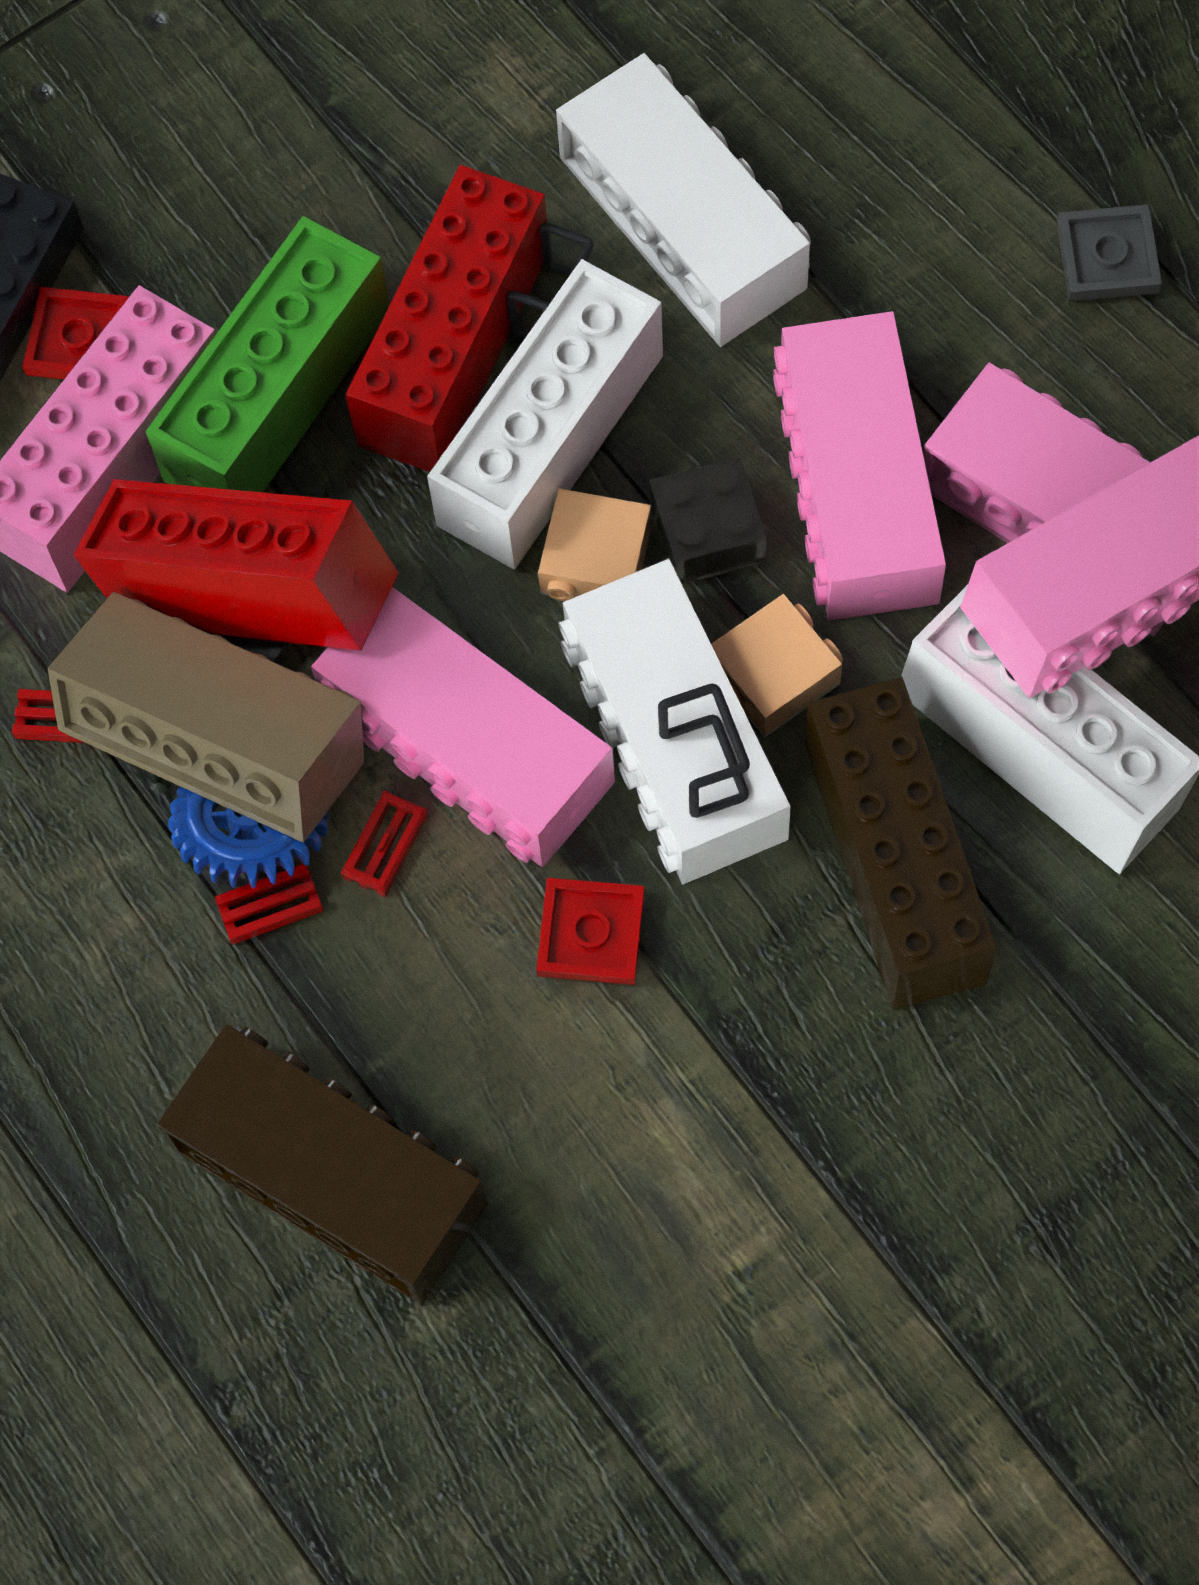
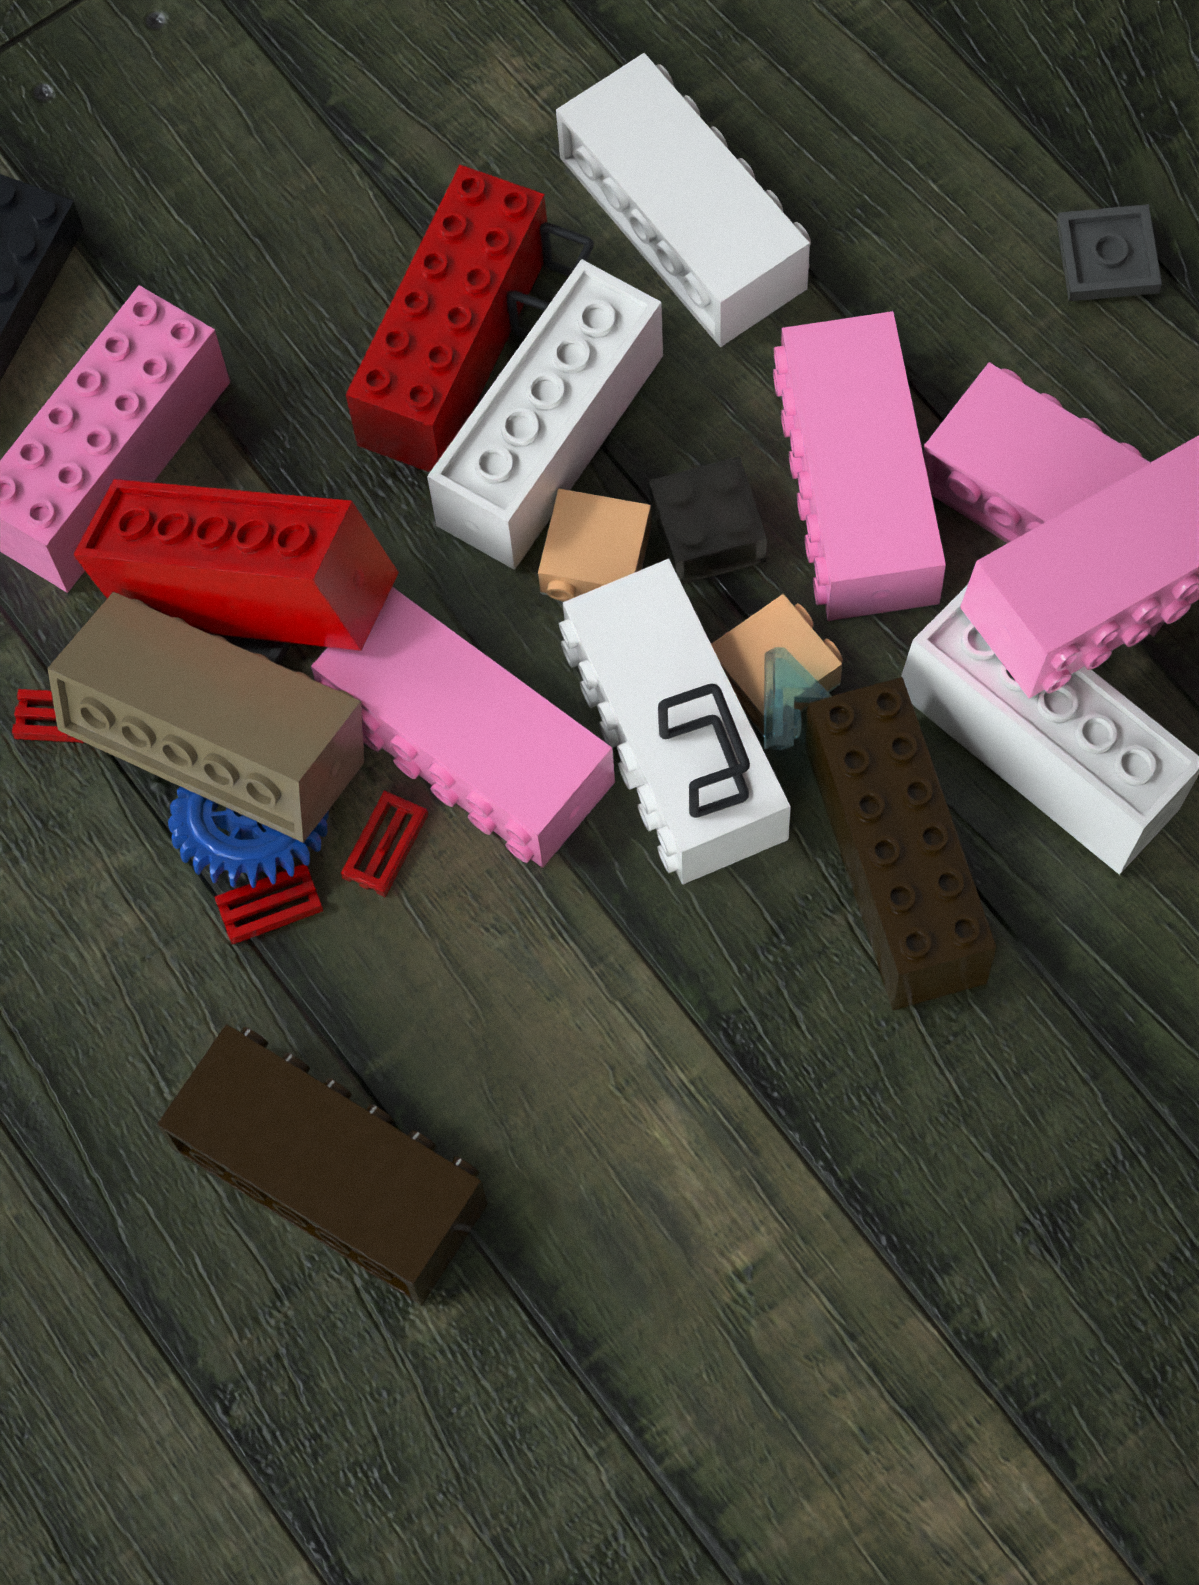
(65, 329): red plate -> none
(272, 364): bright green brick -> none
(590, 931): red plate -> none
(784, 684): none -> clear light blue slope

